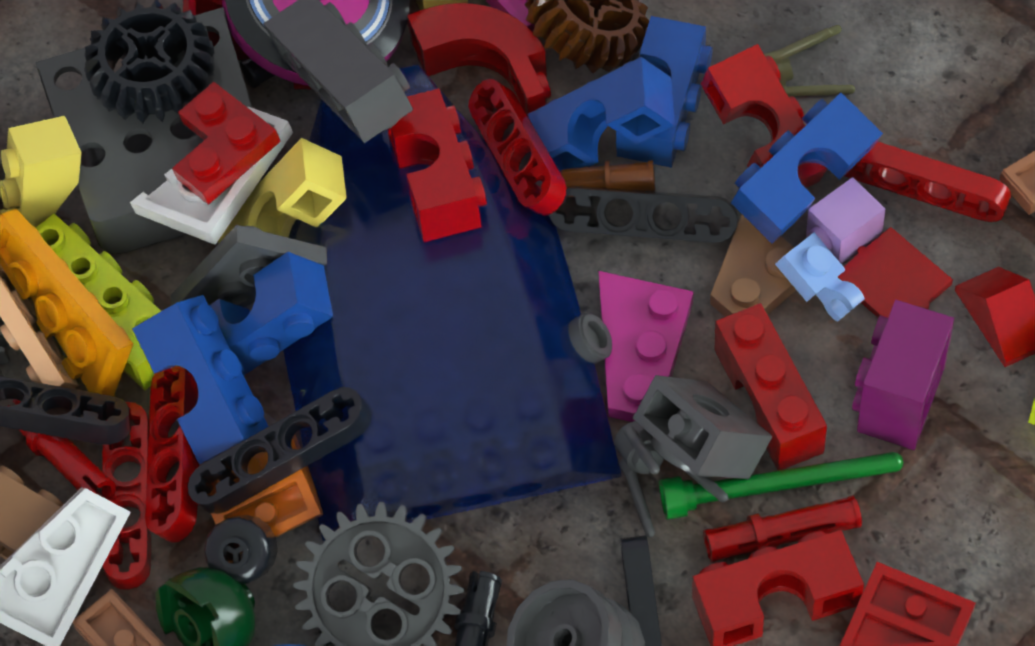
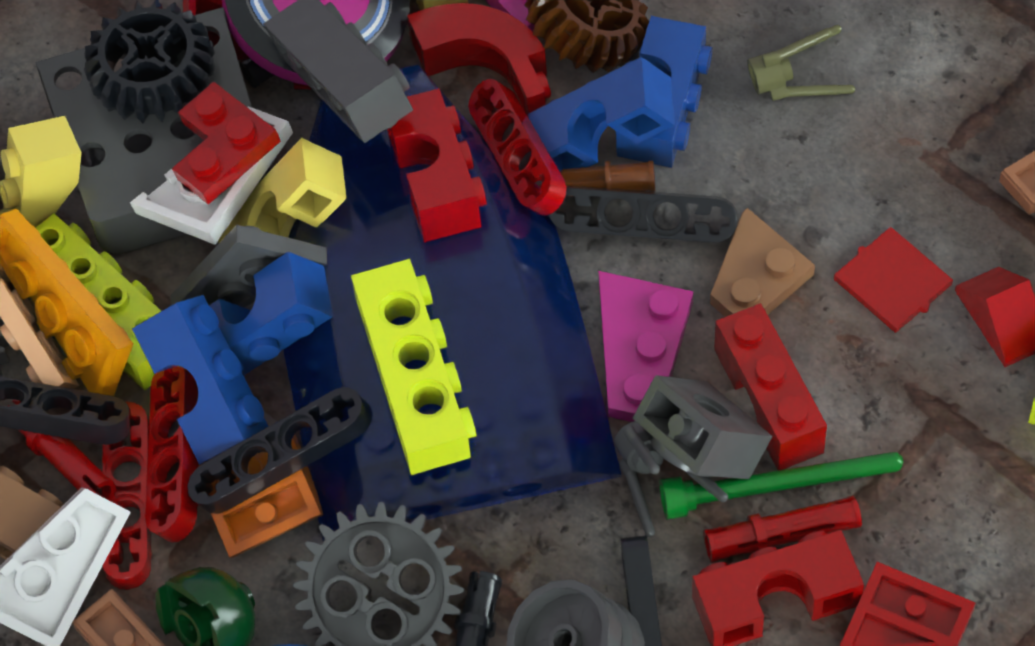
(255, 541): black head -> none
(425, 438): none -> neon yellow brick
(590, 337): dark grey tile -> none
(752, 88): red arch -> none
(815, 272): light blue plate -> none
(834, 137): blue arch -> none
(846, 220): lavender brick -> none
(902, 373): magenta brick -> none
(933, 182): red beam -> none

